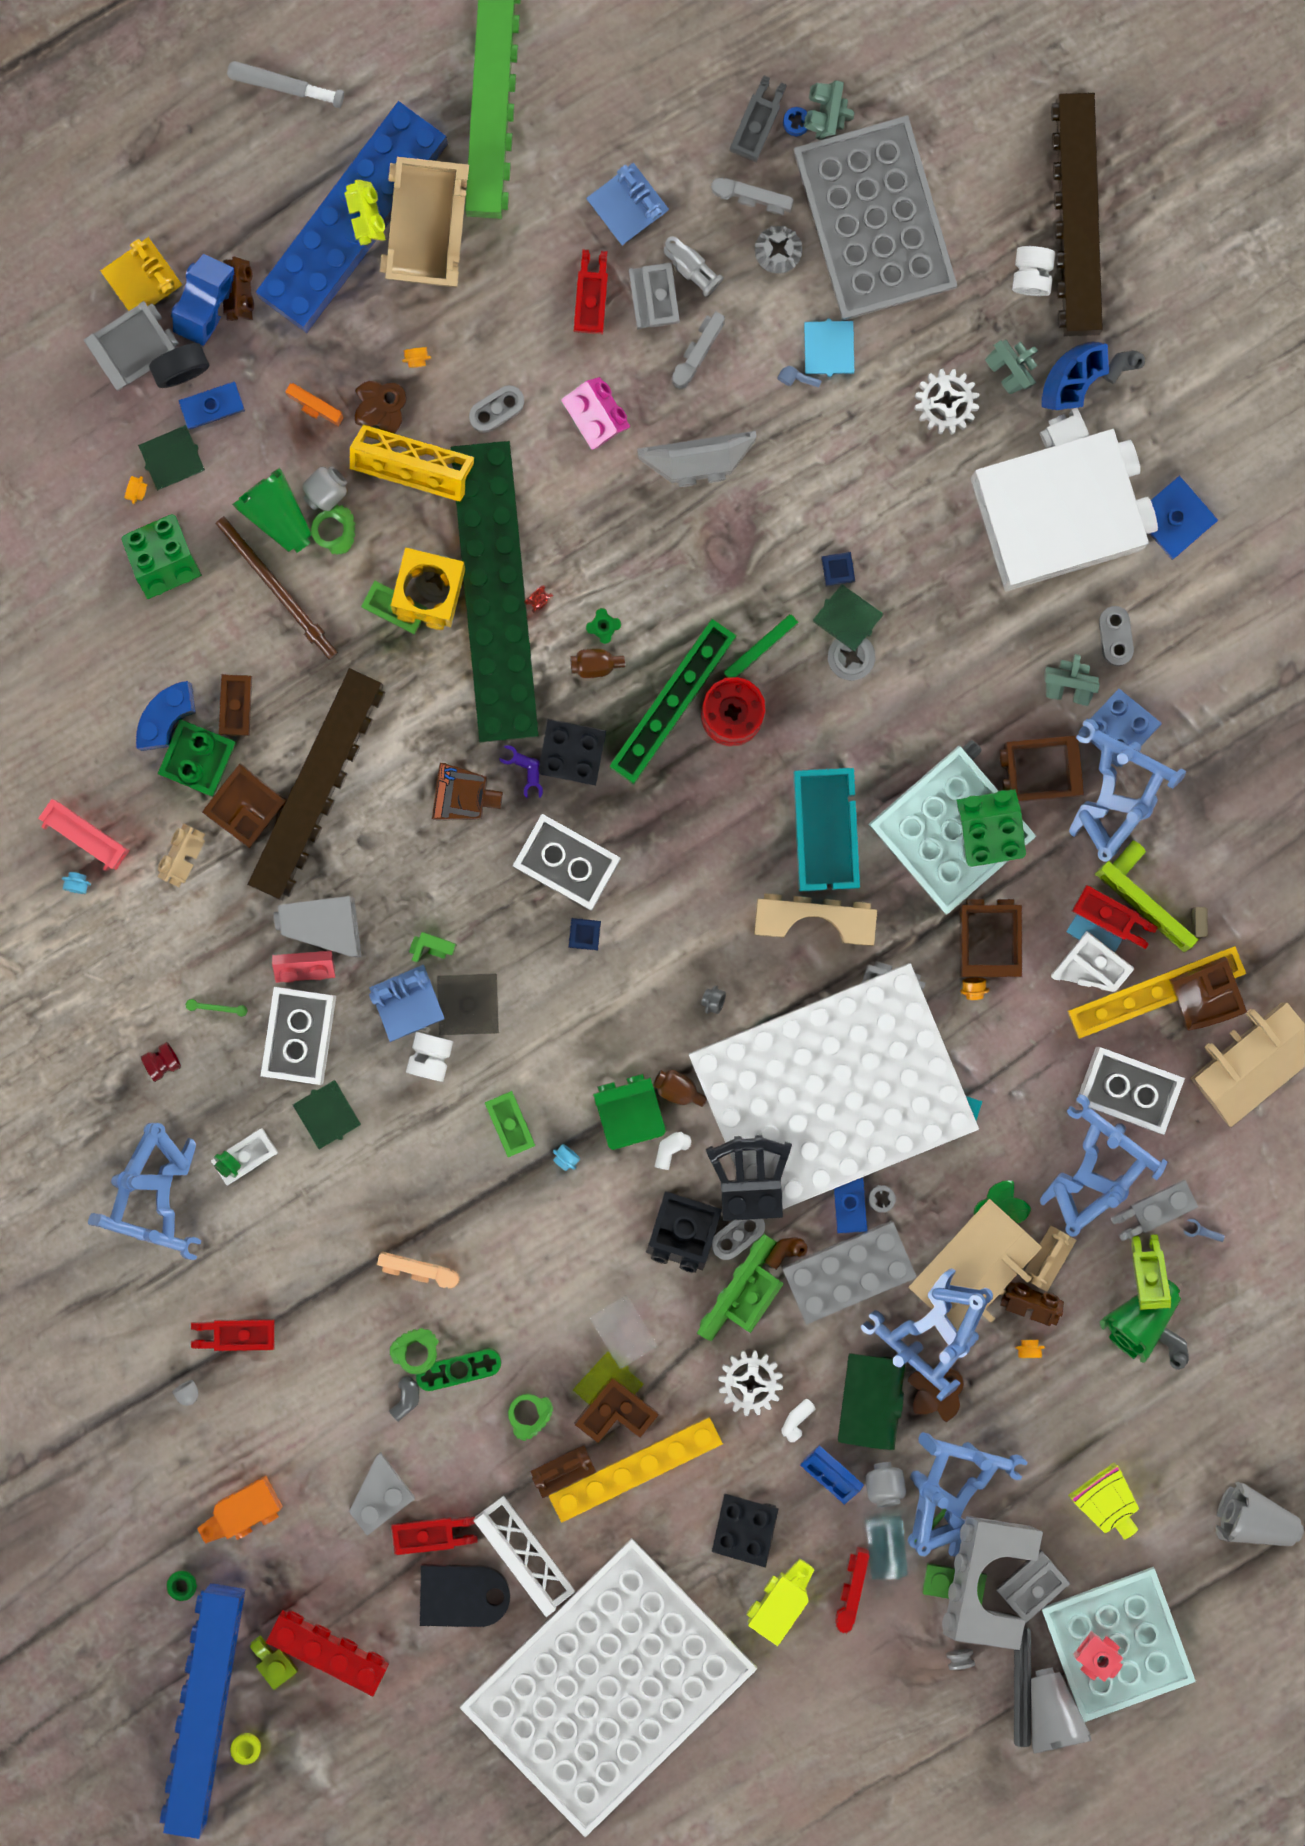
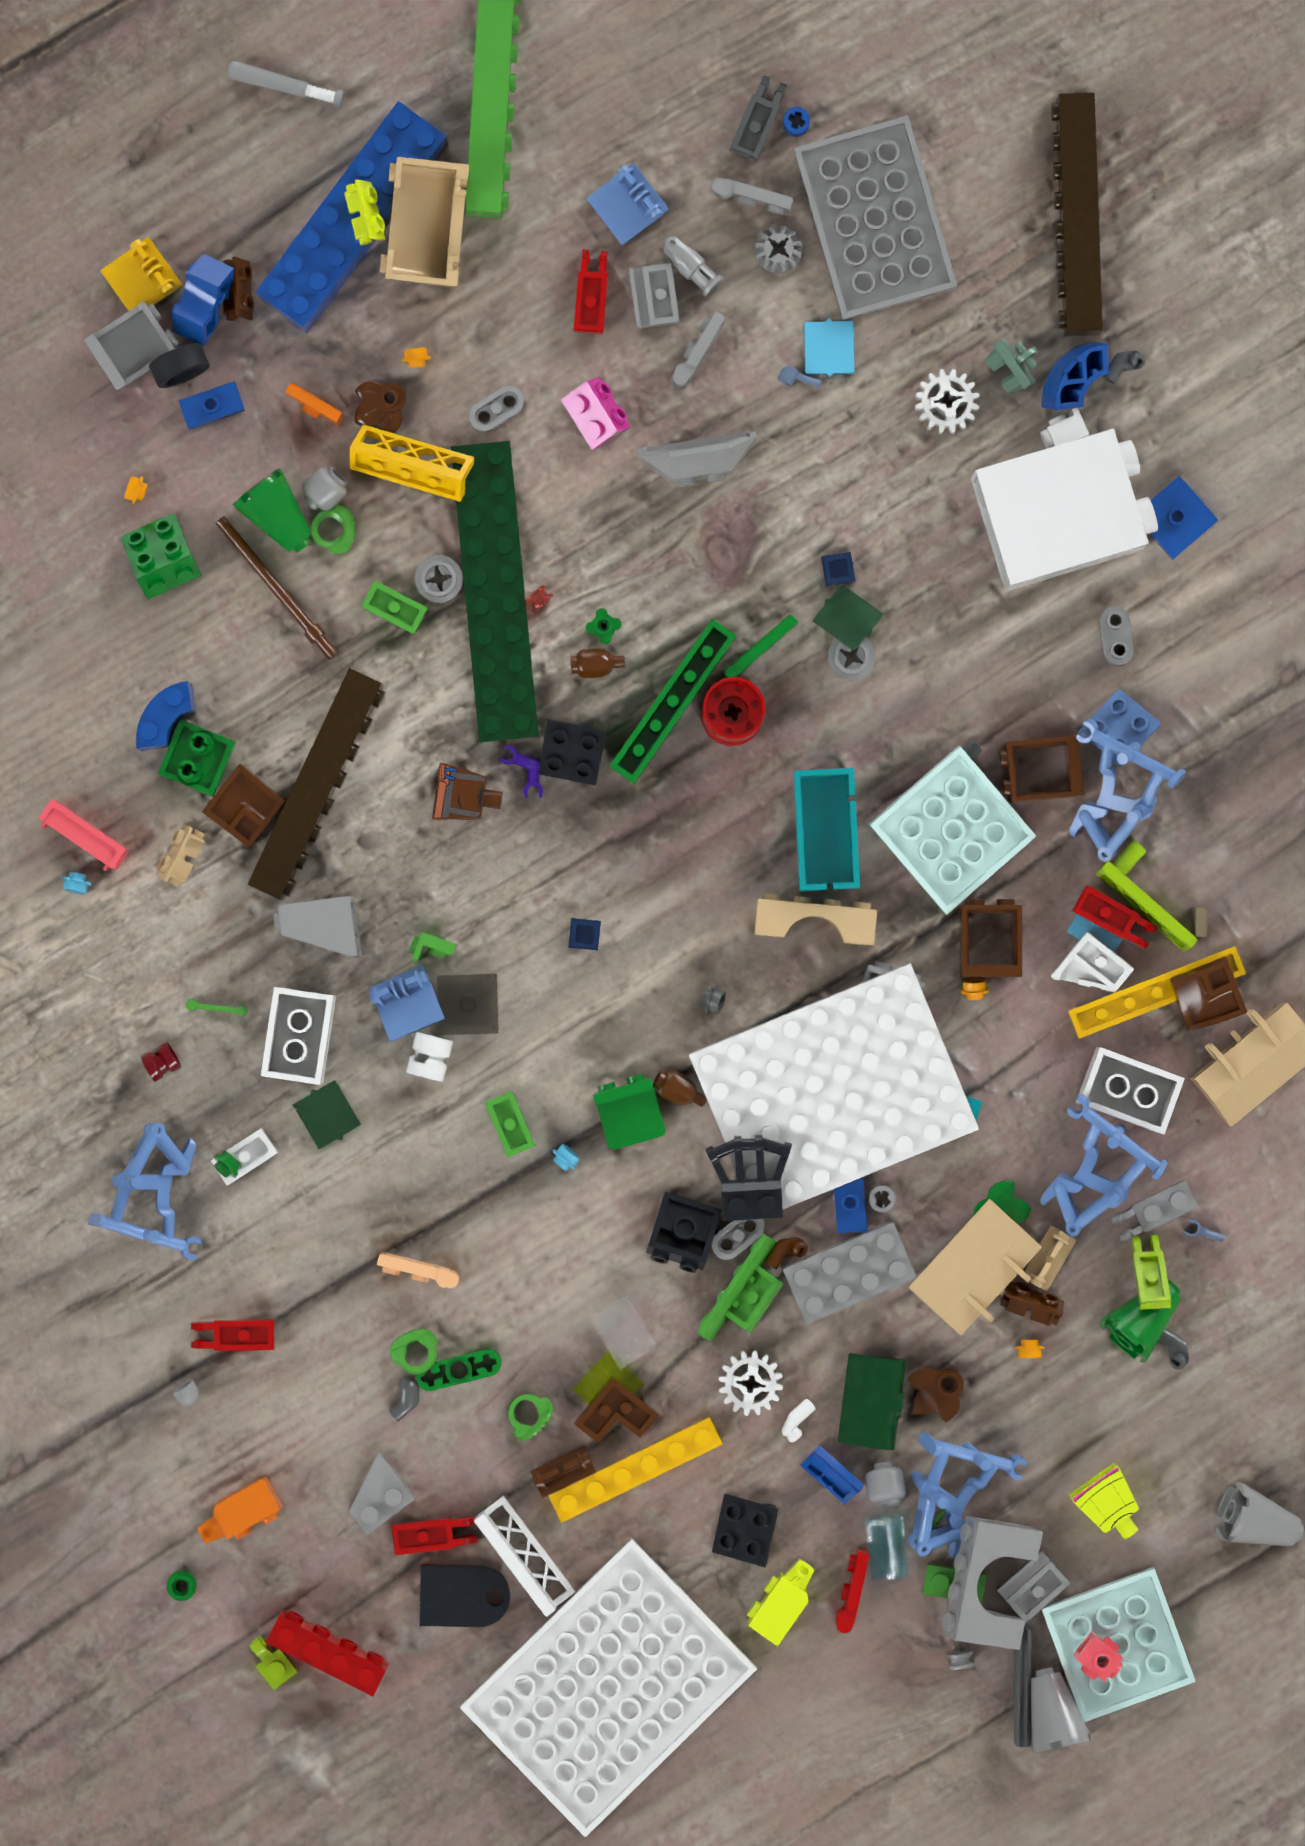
(171, 457): clear green piece -> none
(204, 1710): blue brick -> none
(235, 705): reddish brown plate -> none
(245, 1748): neon yellow tile -> none
(303, 966): coral plate -> none
(413, 566): yellow brick -> none
(566, 862): white brick -> none
(669, 1146): white arm -> none
(832, 110): sand green hips -> none
(958, 1341): medium blue piece -> none
(992, 828): green bracket -> none
(1033, 271): white wheel -> none
(1084, 684): sand green hips -> none

